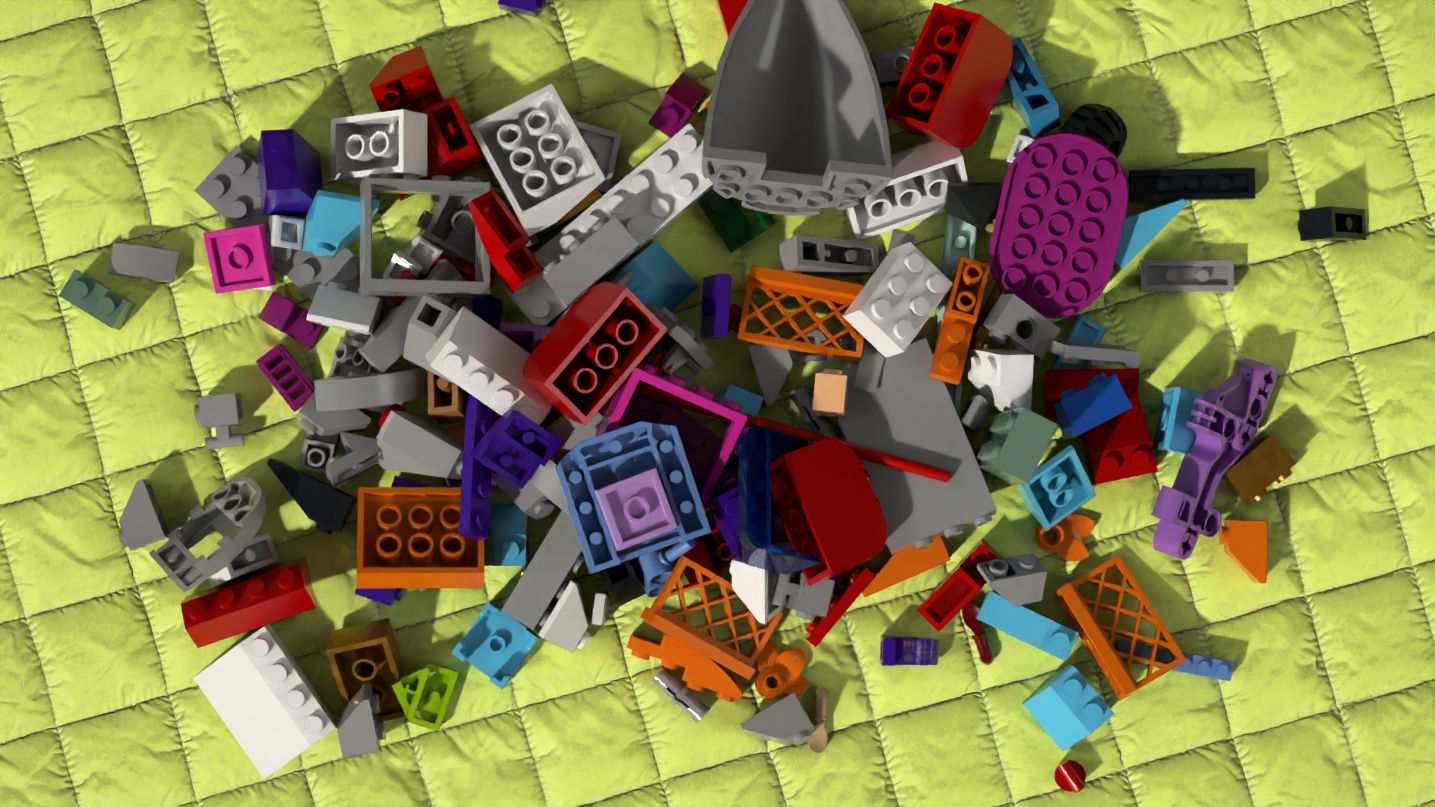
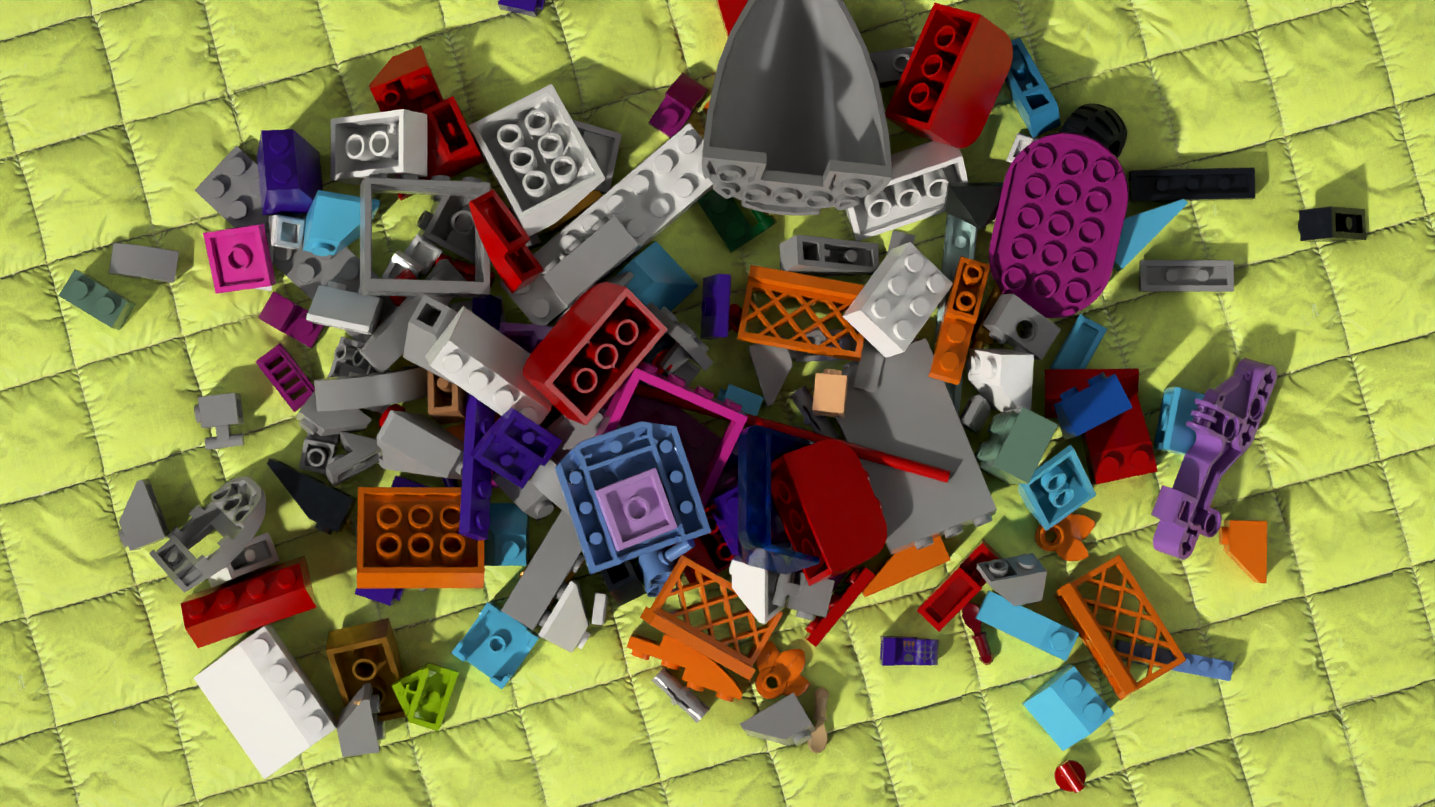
(1095, 353): light grey plate -> none
(1259, 468): pearl gold brick -> none

